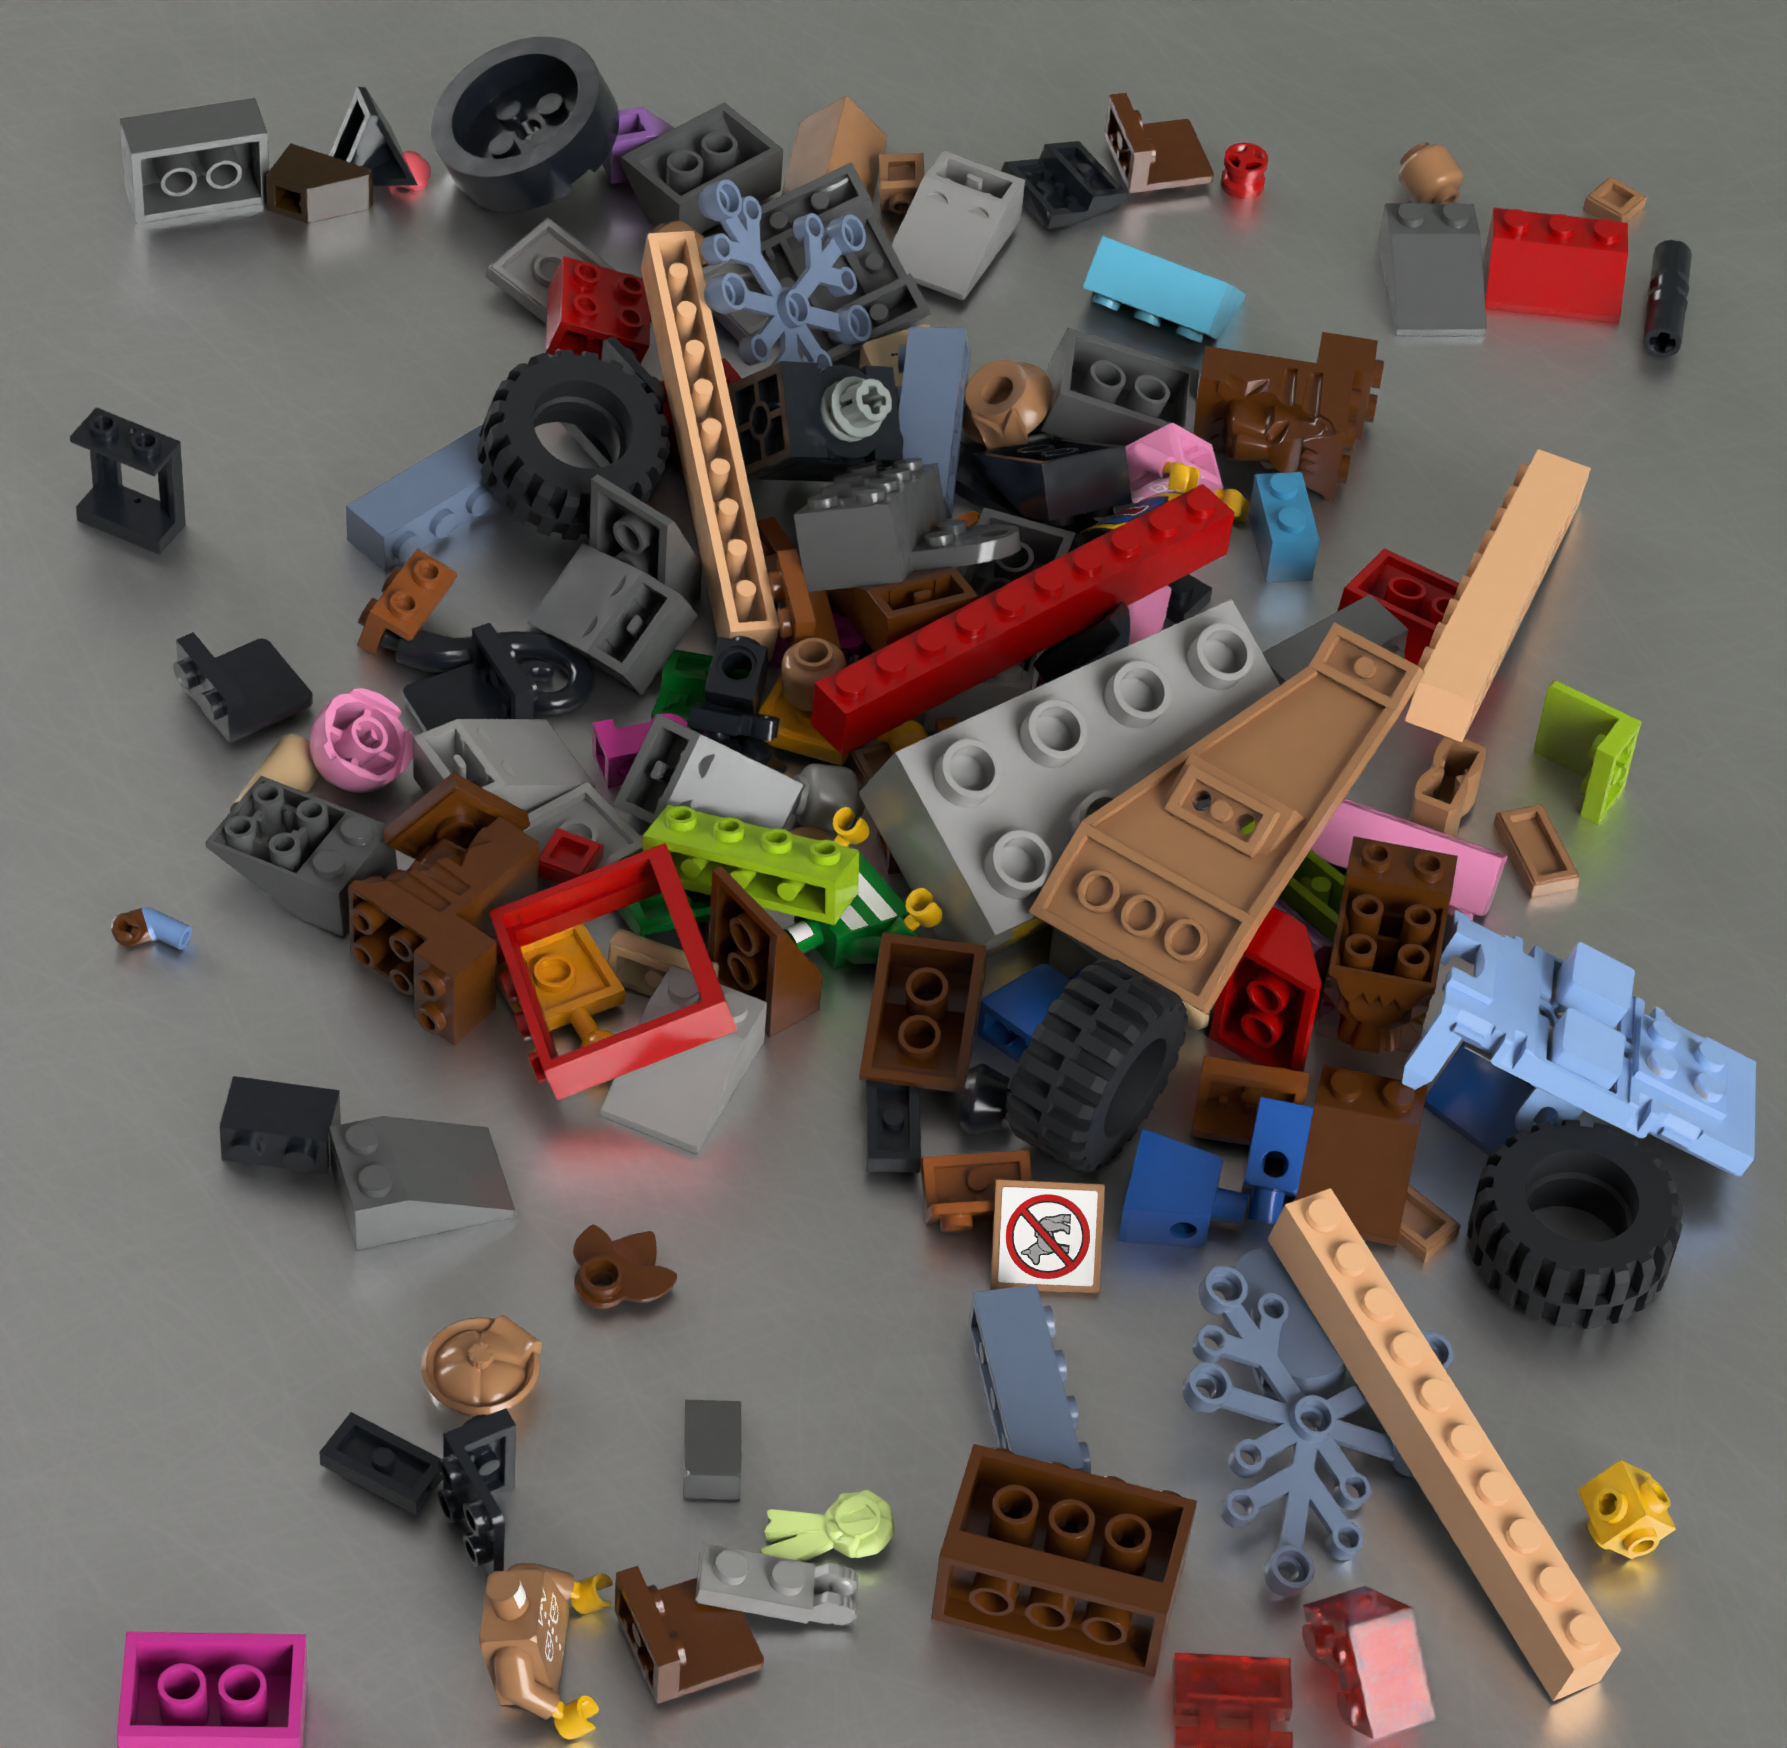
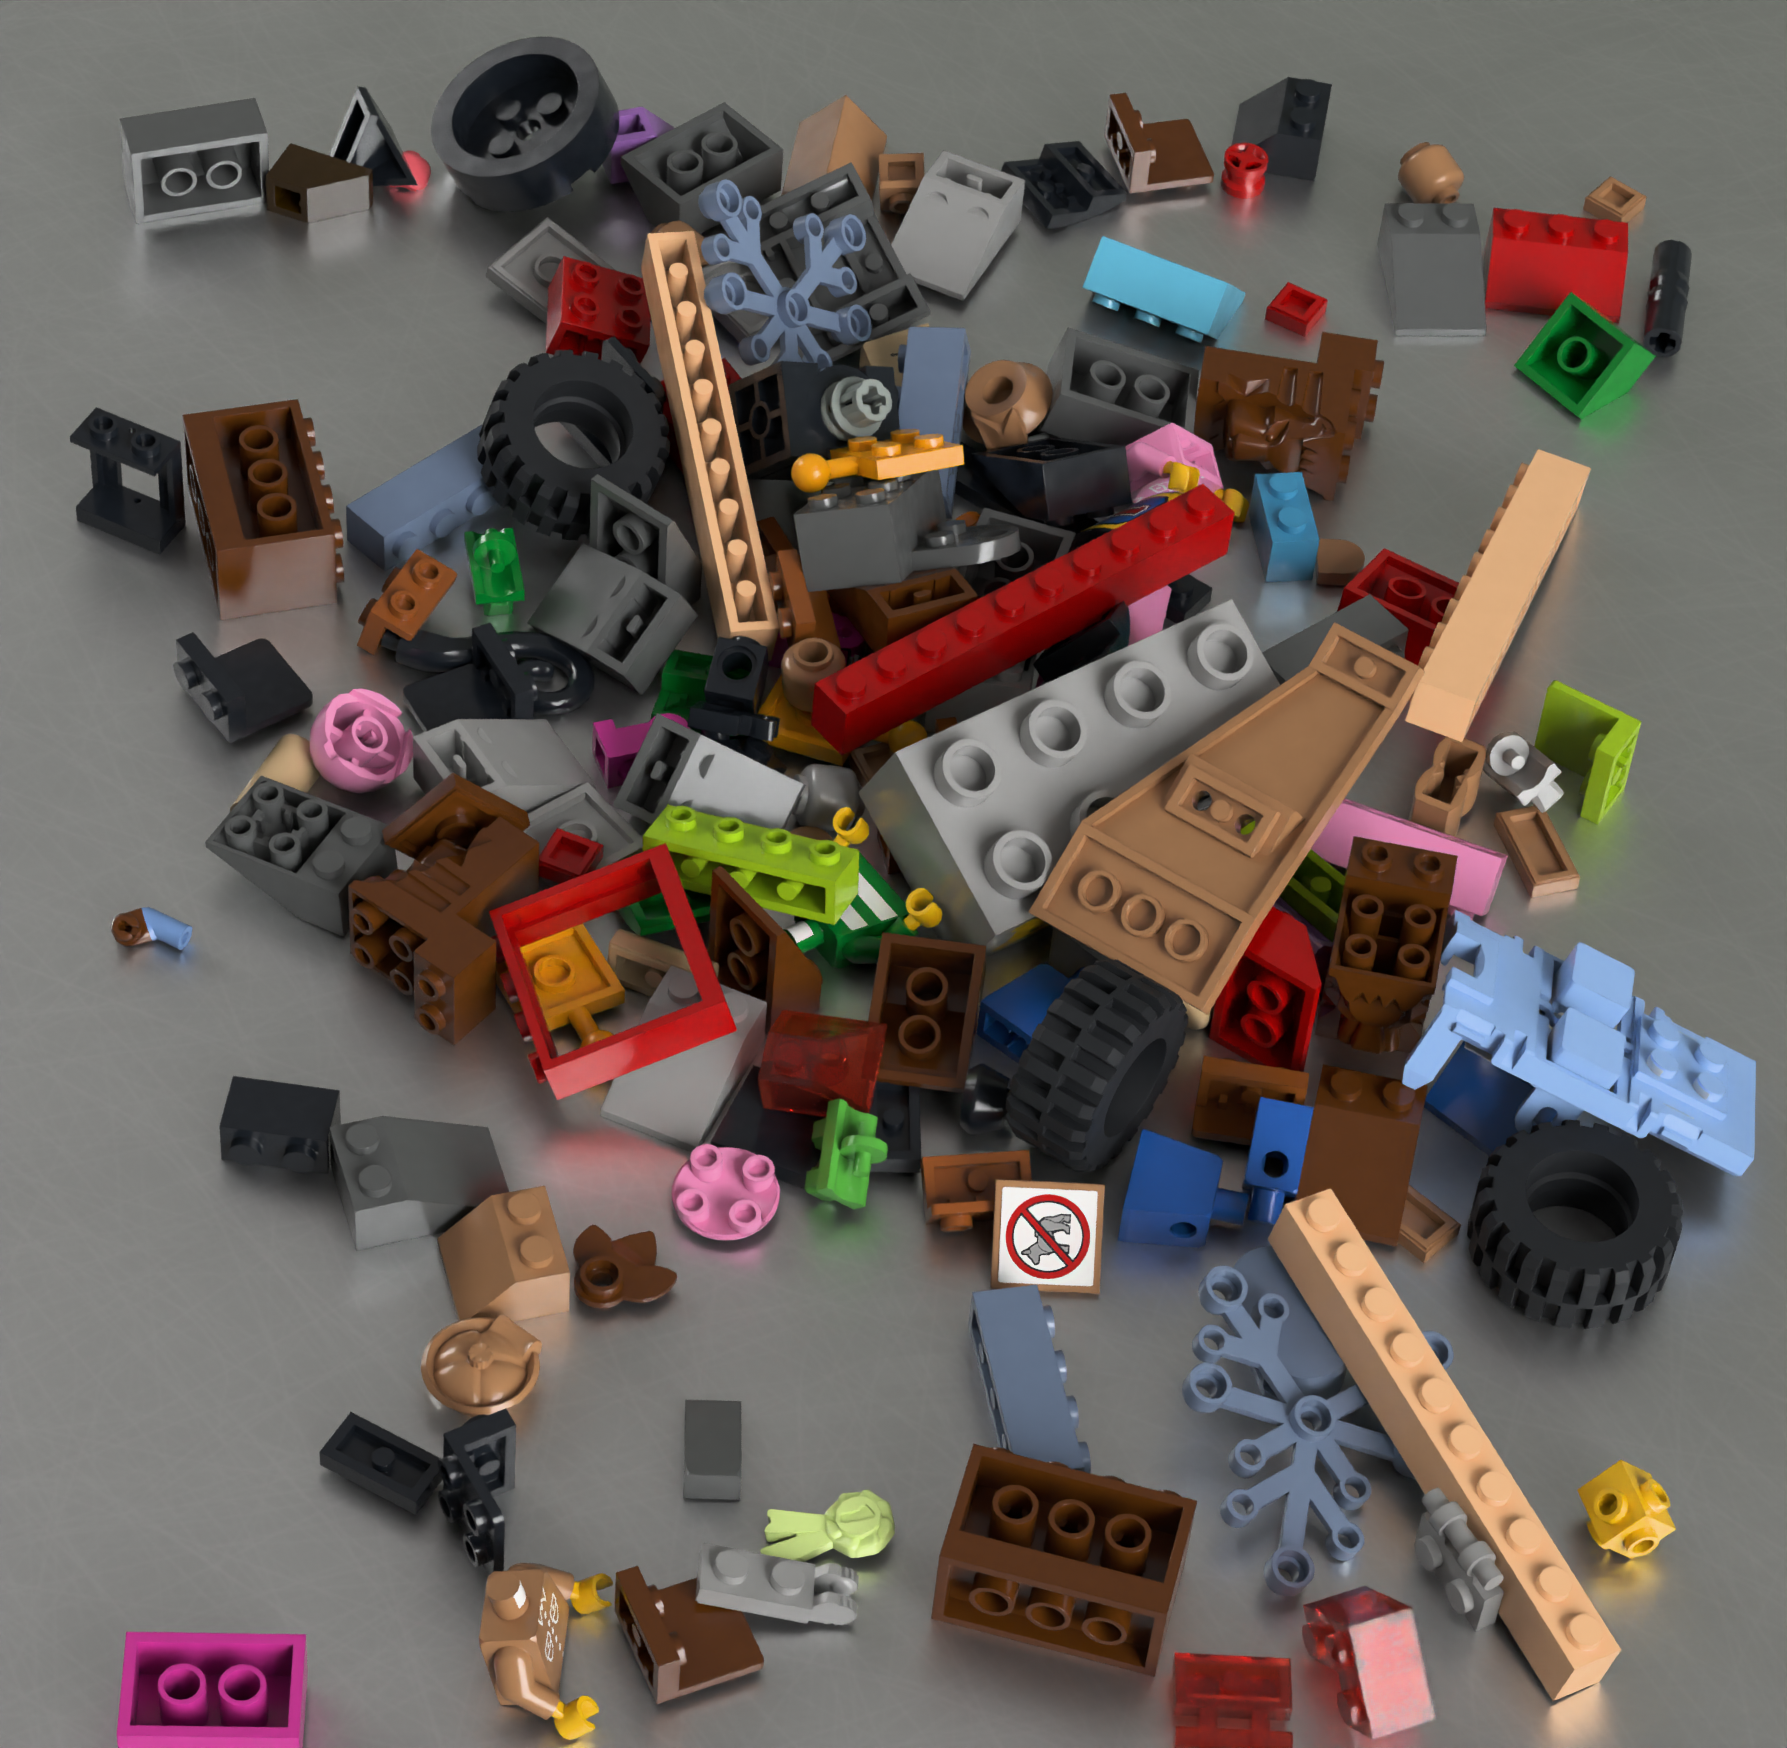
(262, 509): none -> reddish brown brick
(494, 570): none -> green hips
(507, 1259): none -> medium nougat slope
(725, 1192): none -> bright pink dish
(769, 1132): none -> black tile
(820, 1060): none -> clear red slope
(846, 1155): none -> bright green hips
(879, 460): none -> light orange plate
(1287, 125): none -> black slope
(1296, 309): none -> red tile
(1338, 562): none -> medium nougat tile
(1459, 1560): none -> light grey plate
(1522, 771): none -> light grey hips
(1583, 358): none -> green slope

